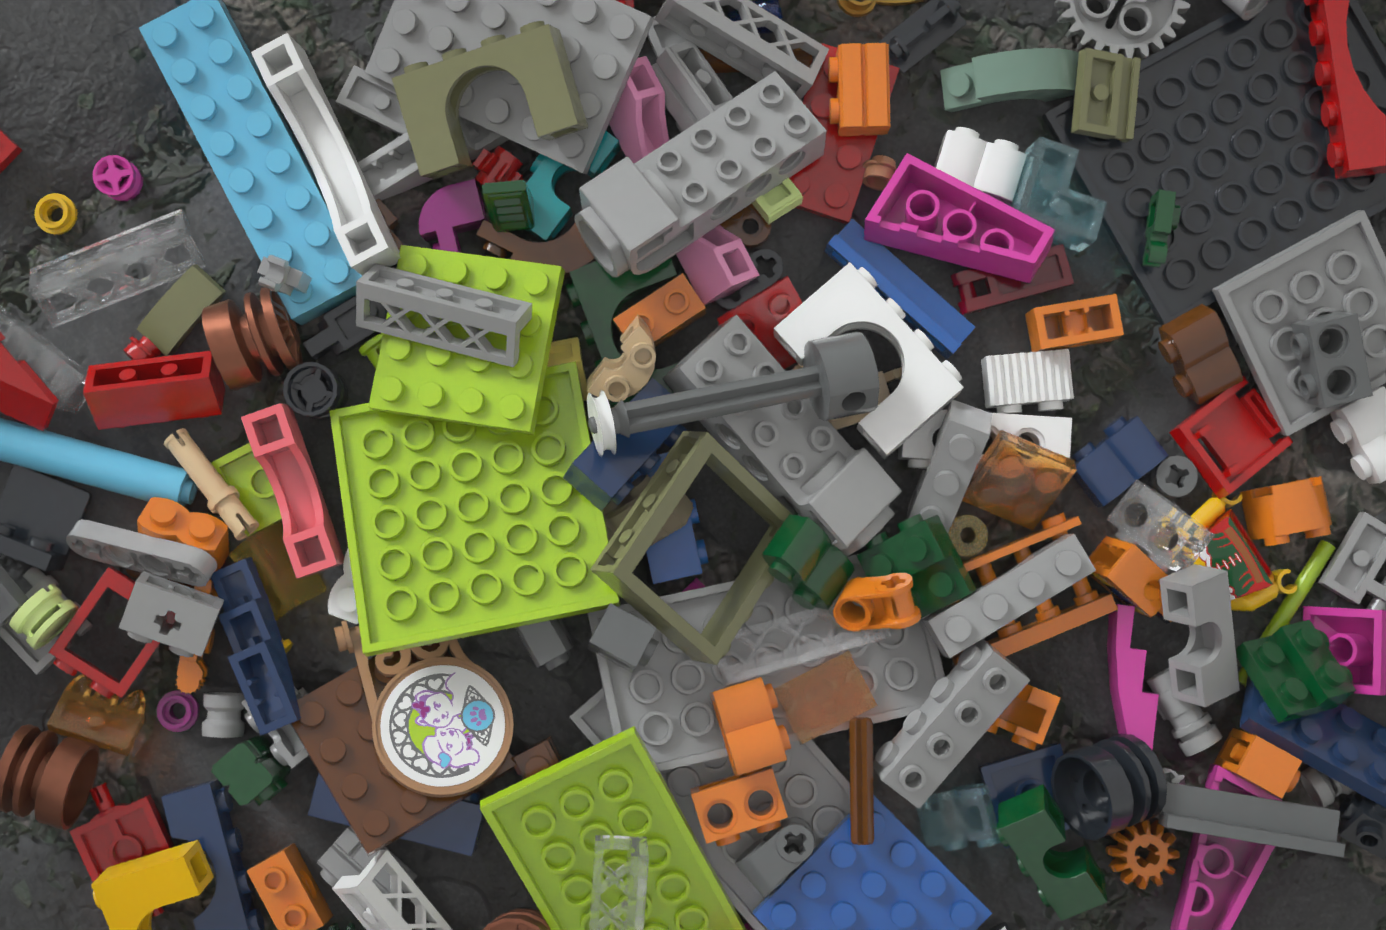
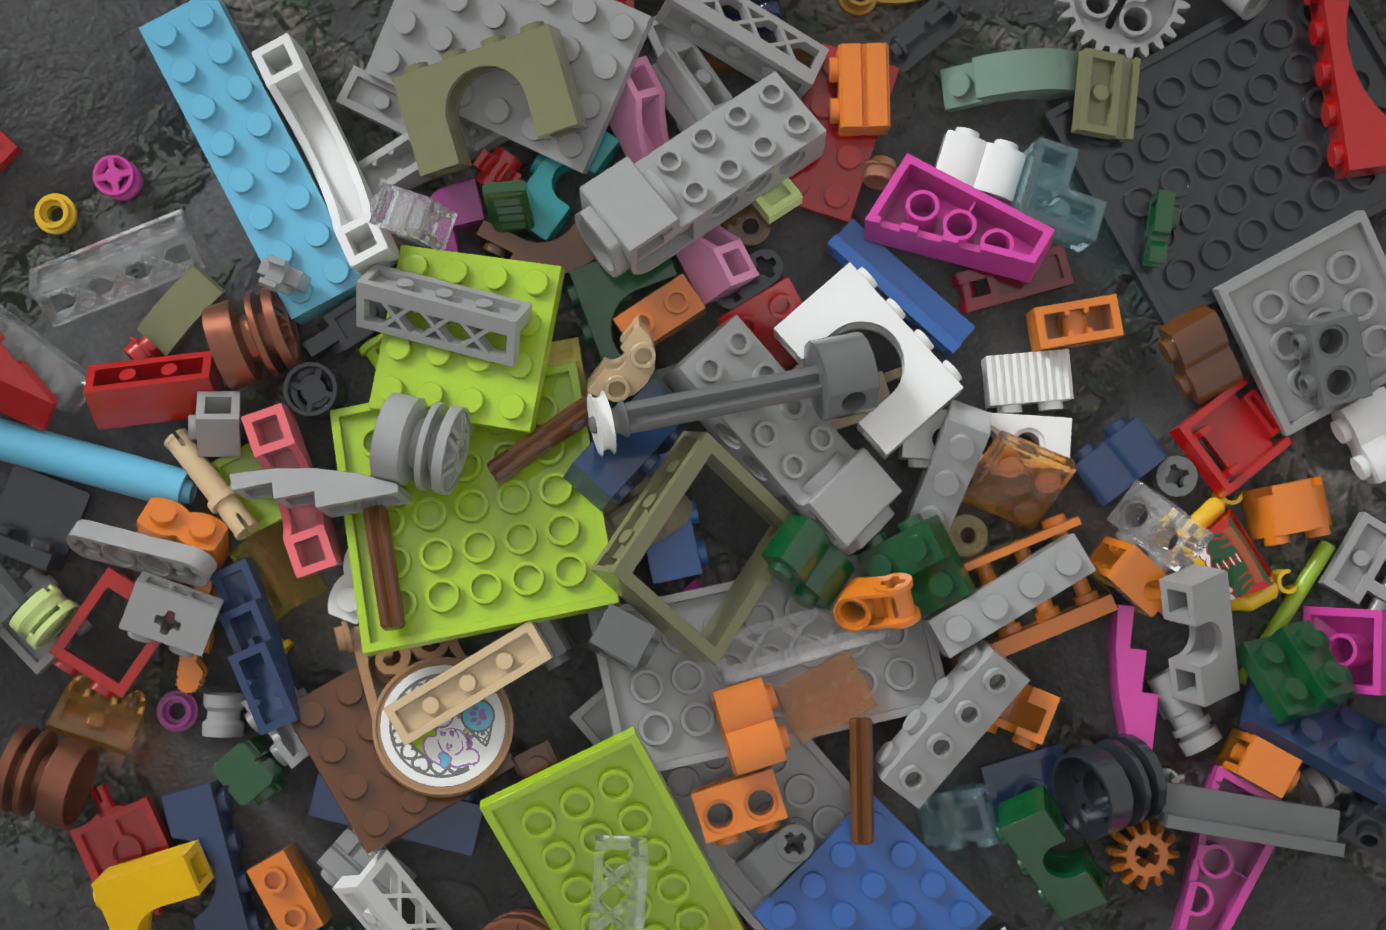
(217, 424): none -> light grey brick
(329, 490): none -> light grey slope
(384, 568): none -> reddish brown axle
(412, 216): none -> clear brick
(420, 443): none -> light grey wheel
(468, 682): none -> tan plate
(539, 441): none -> reddish brown axle

